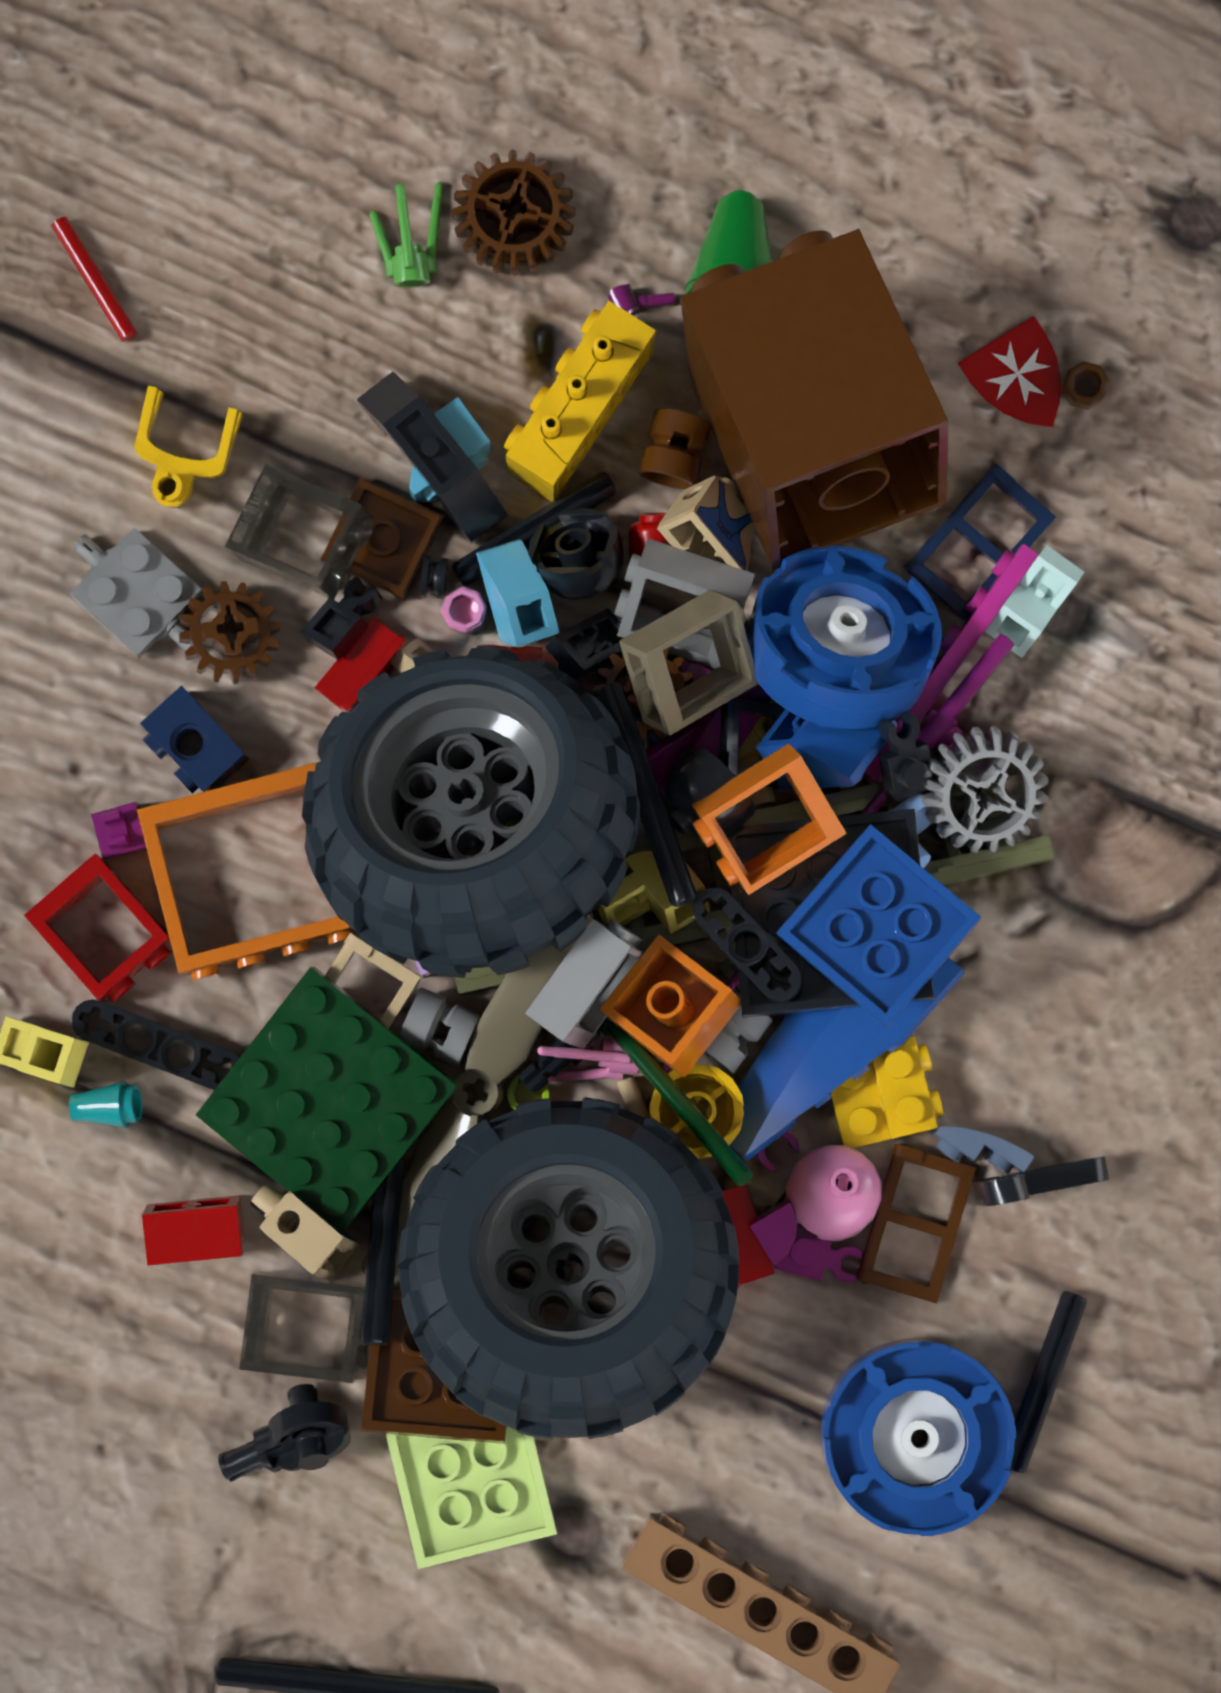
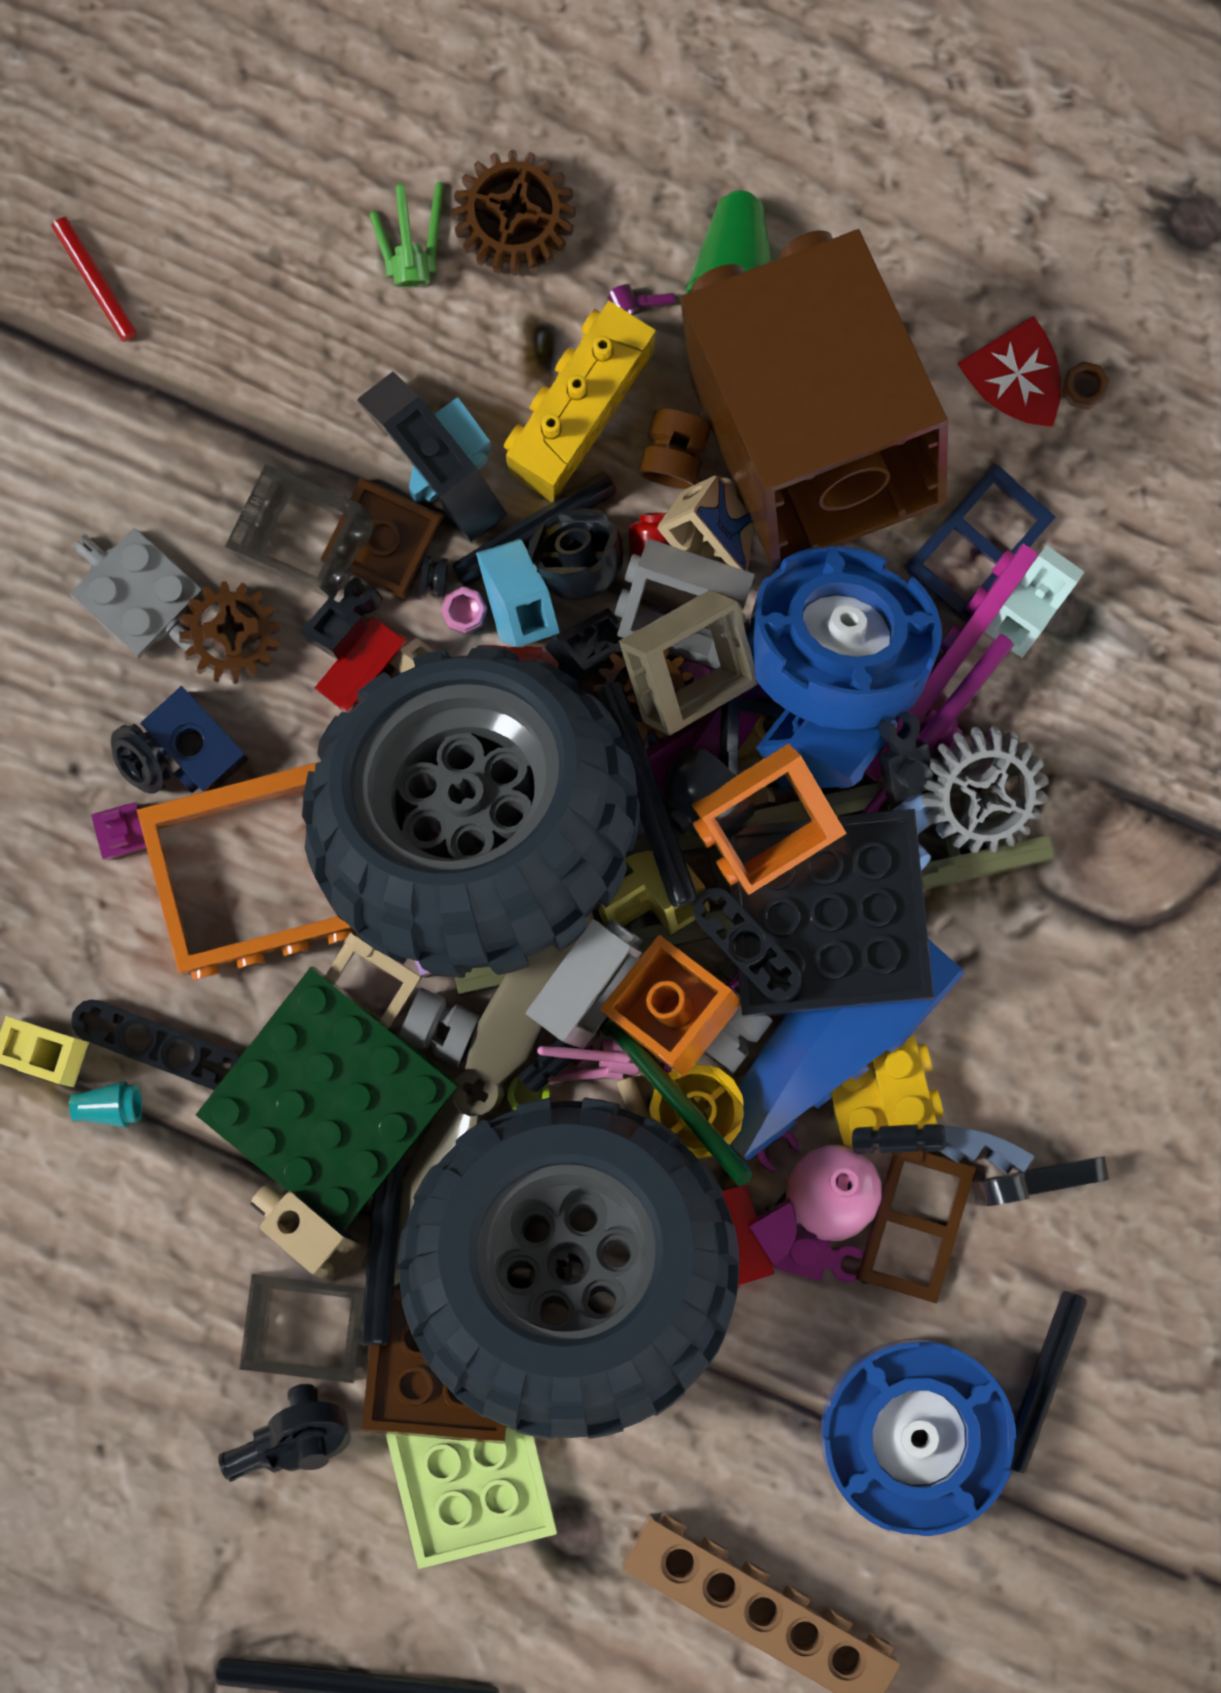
(67, 895): red window -> none
(139, 758): none -> black gear
(180, 469): yellow piece -> none
(193, 1230): red hinge -> none
(878, 926): blue plate -> none
(898, 1139): none -> black axle

